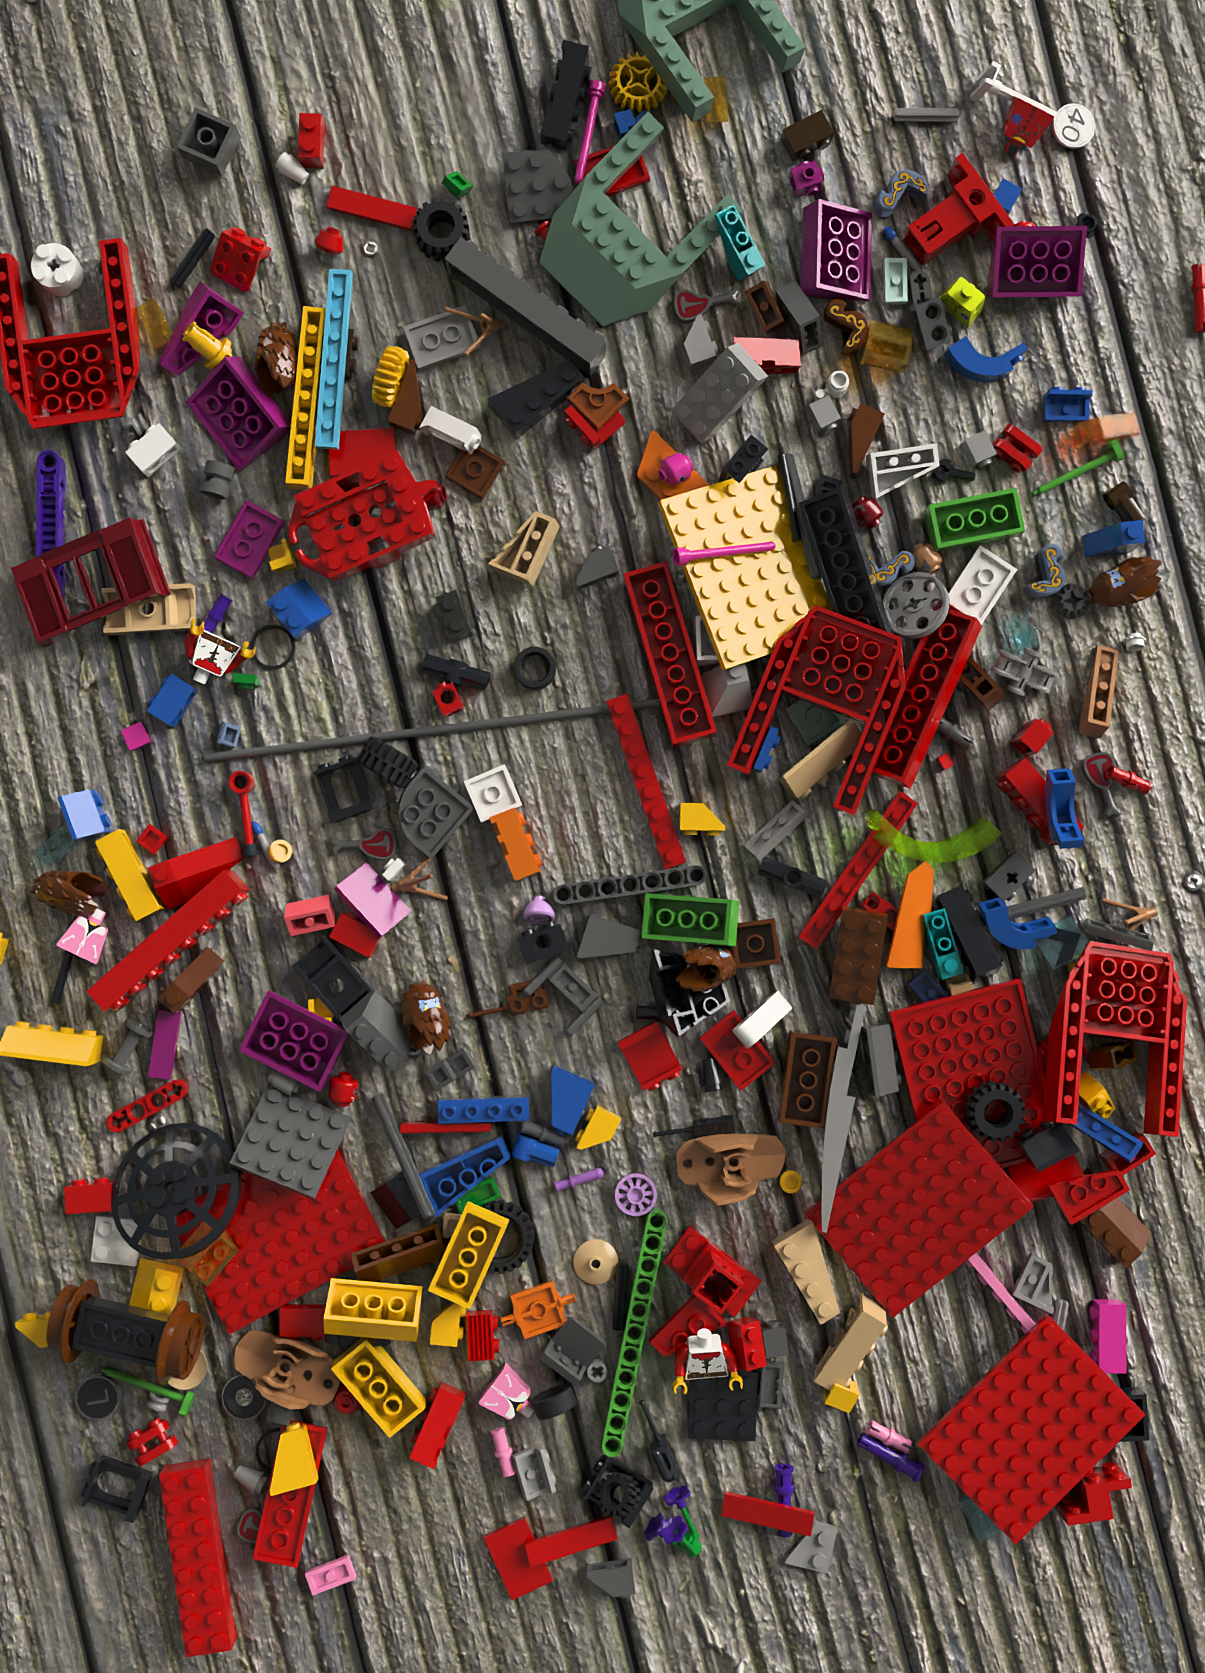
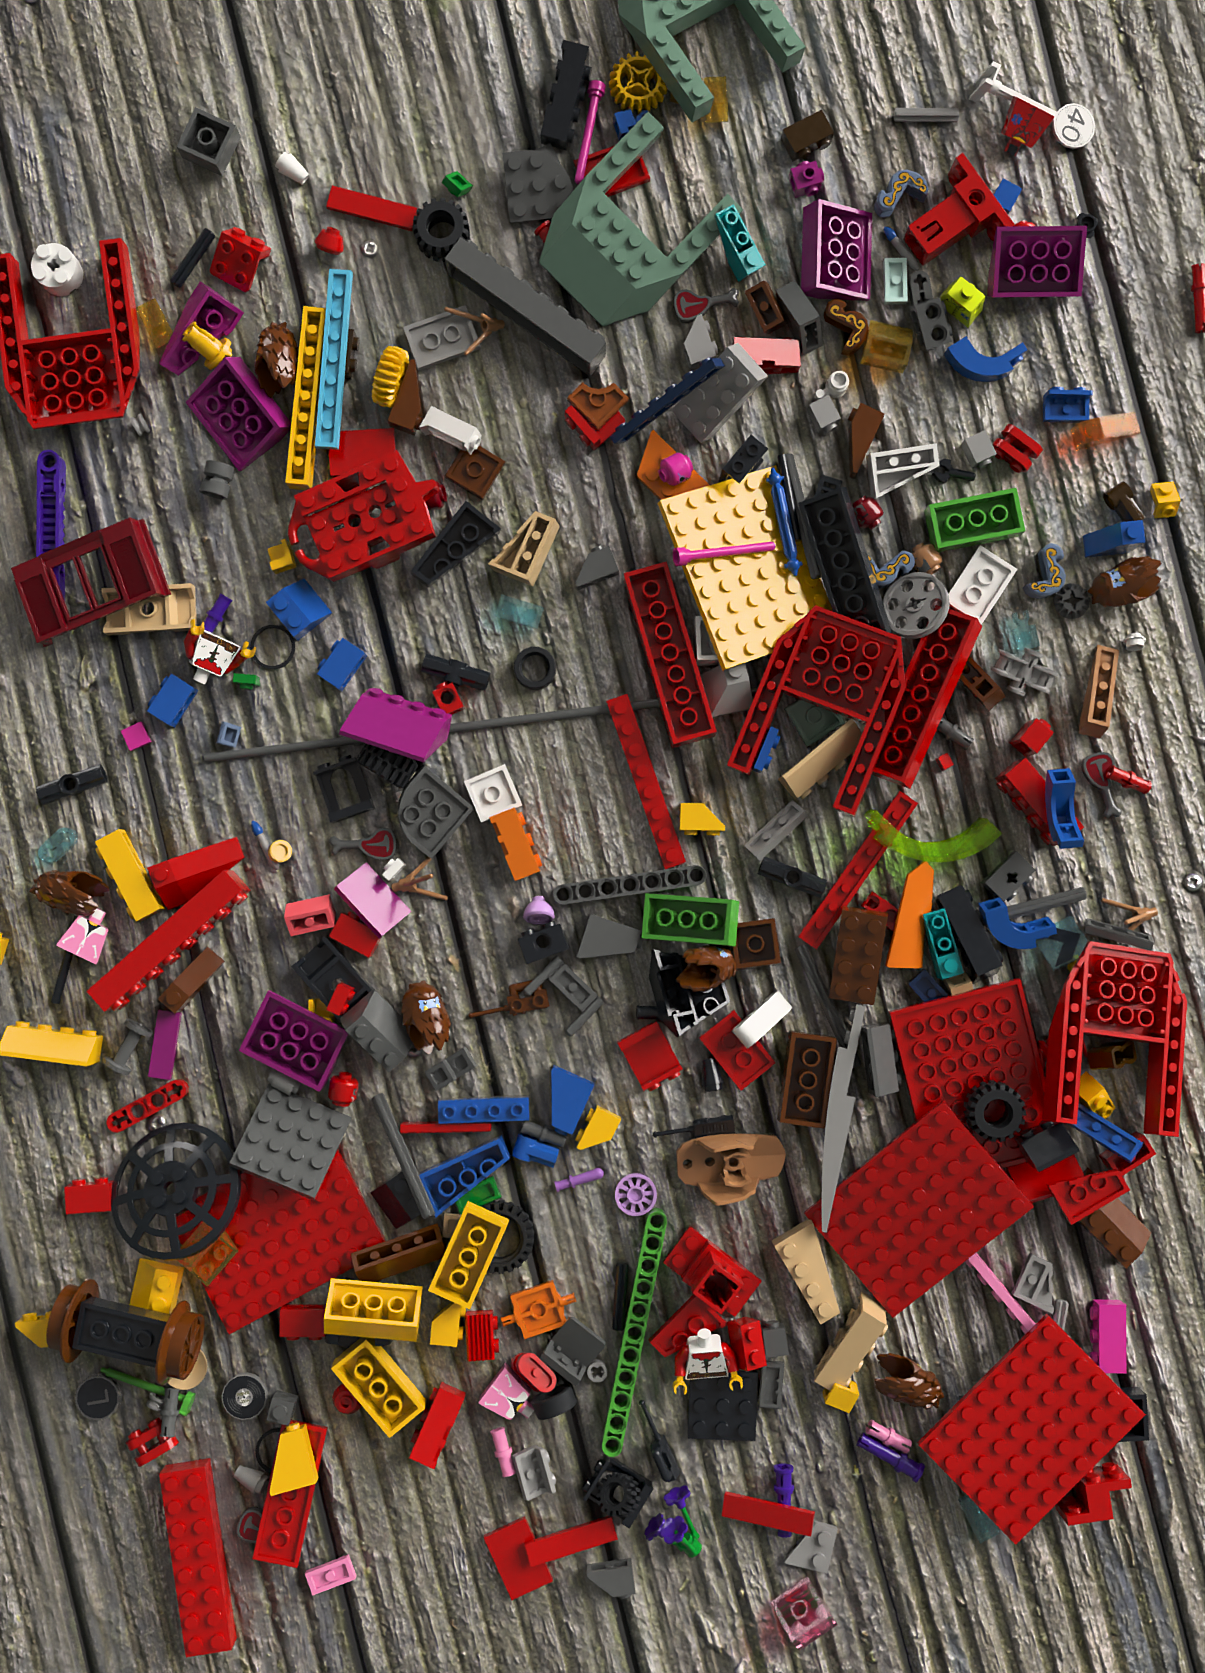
(59, 788): none -> black piece
(85, 815): slope -> none
(94, 1494): black panel -> none
(108, 1243): white plate -> none
(152, 449): white brick -> none
(152, 839): red tile -> none
(169, 1412): none -> dark grey pin
(249, 539): magenta tile -> none
(249, 848): red piece -> none
(280, 1366): medium nougat piece -> none
(311, 140): red brick -> none
(340, 999): none -> red piece
(341, 664): none -> blue brick
(397, 724): none -> magenta slope
(454, 616): pearl dark grey brick -> none
(456, 542): none -> black wedge
(519, 611): none -> clear light blue plate
(533, 1372): none -> brick
(535, 398): black wedge -> none
(595, 1250): tan dish -> none
(674, 394): none -> dark blue plate
(784, 522): none -> blue wheel
(790, 1181): yellow tile -> none
(803, 1613): none -> clear pink slope
(908, 1382): none -> reddish brown head
(1115, 453): bright green piece -> none
(1165, 499): none -> yellow bracket

